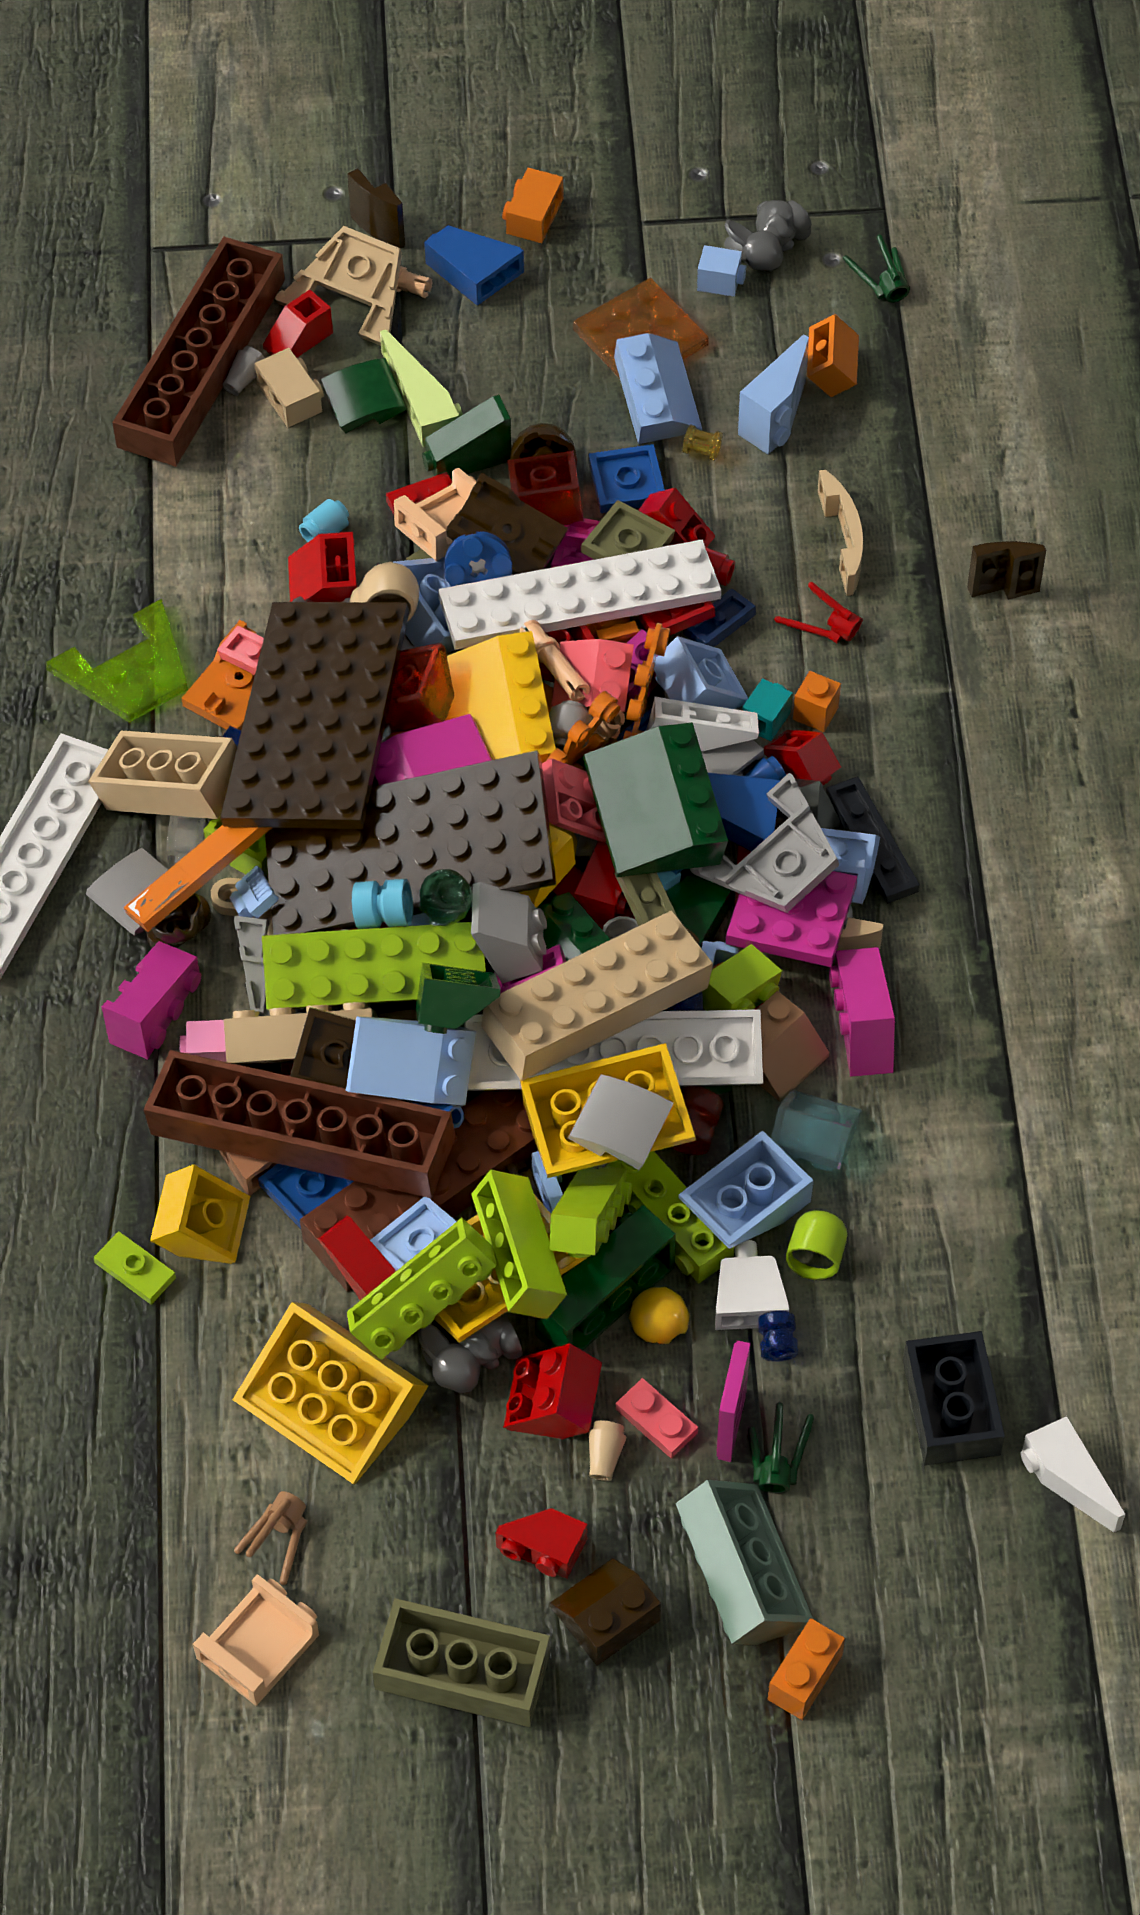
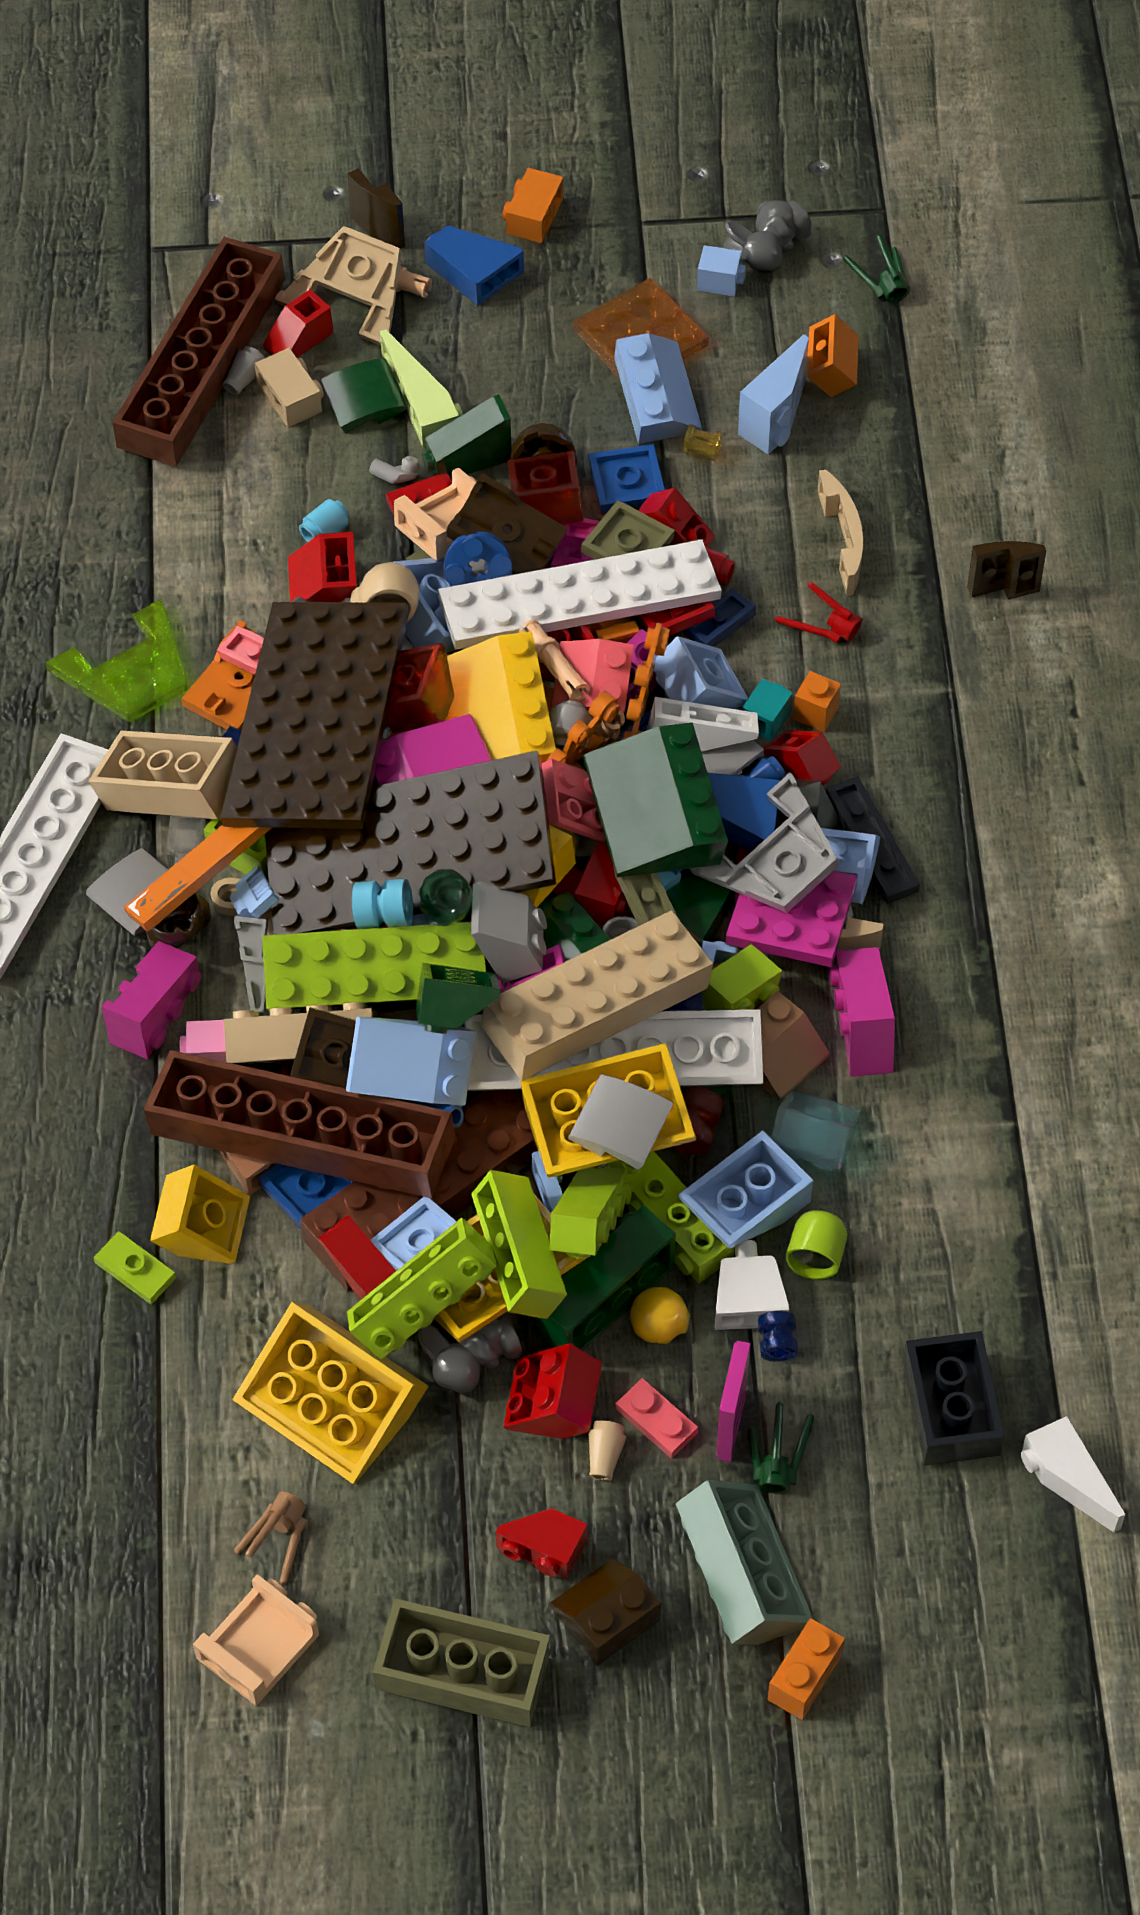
(396, 474): none -> light grey arm

